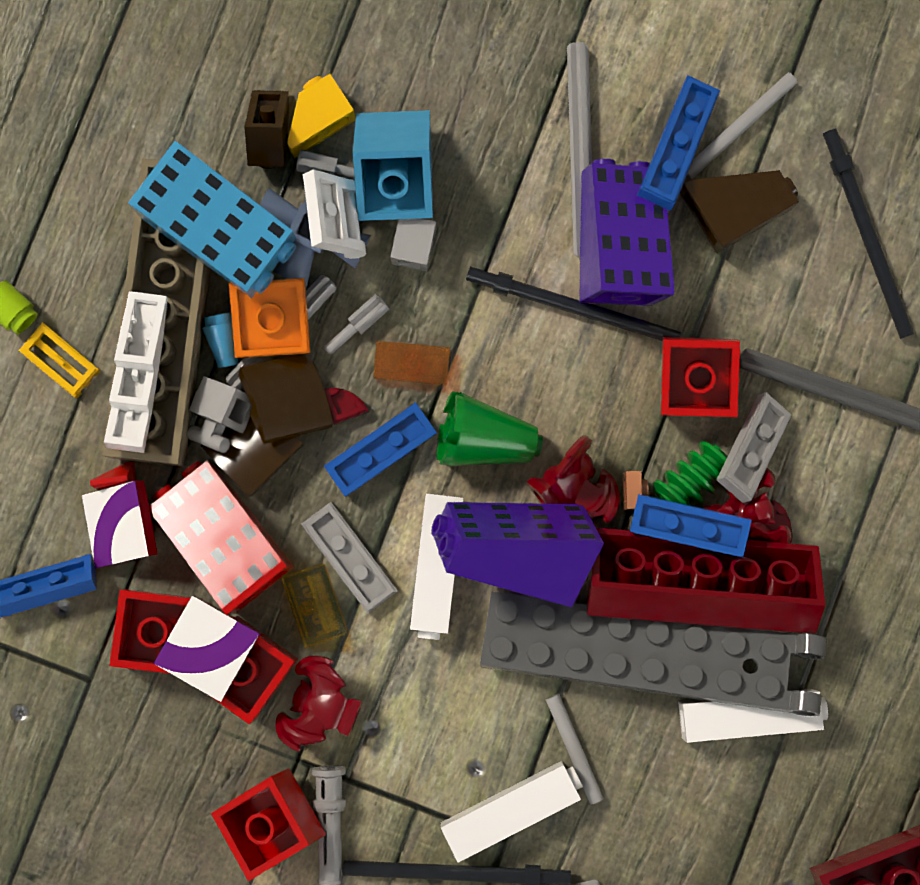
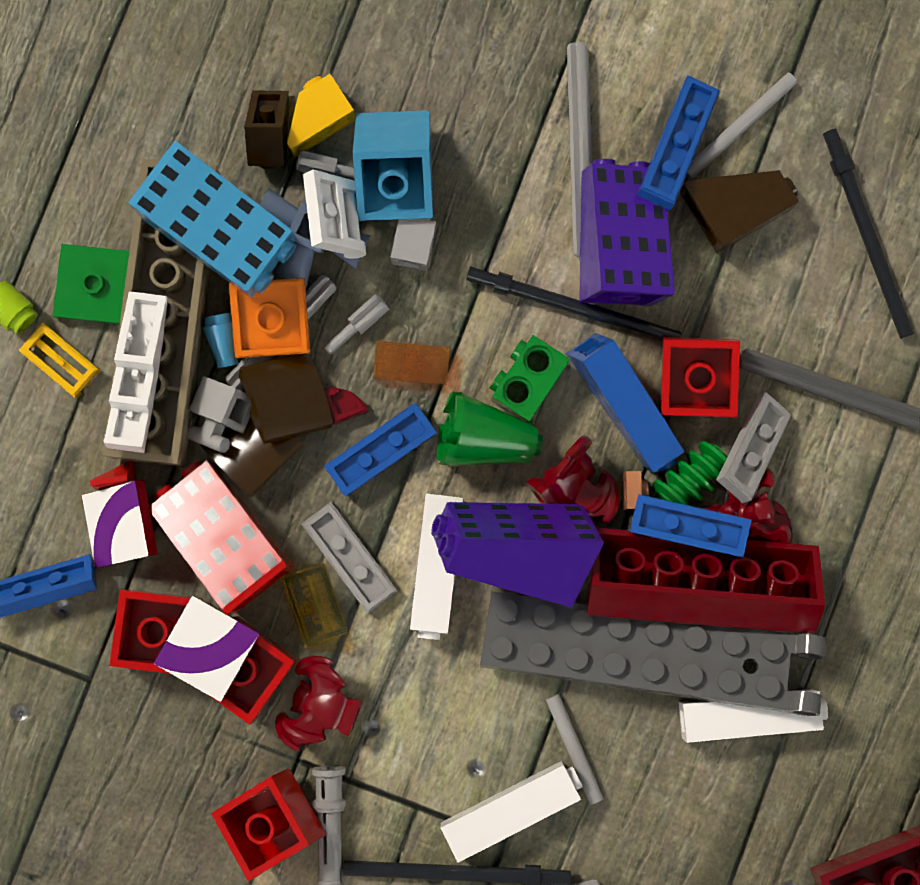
(90, 284): none -> green plate
(536, 383): none -> green brick
(626, 401): none -> blue slope

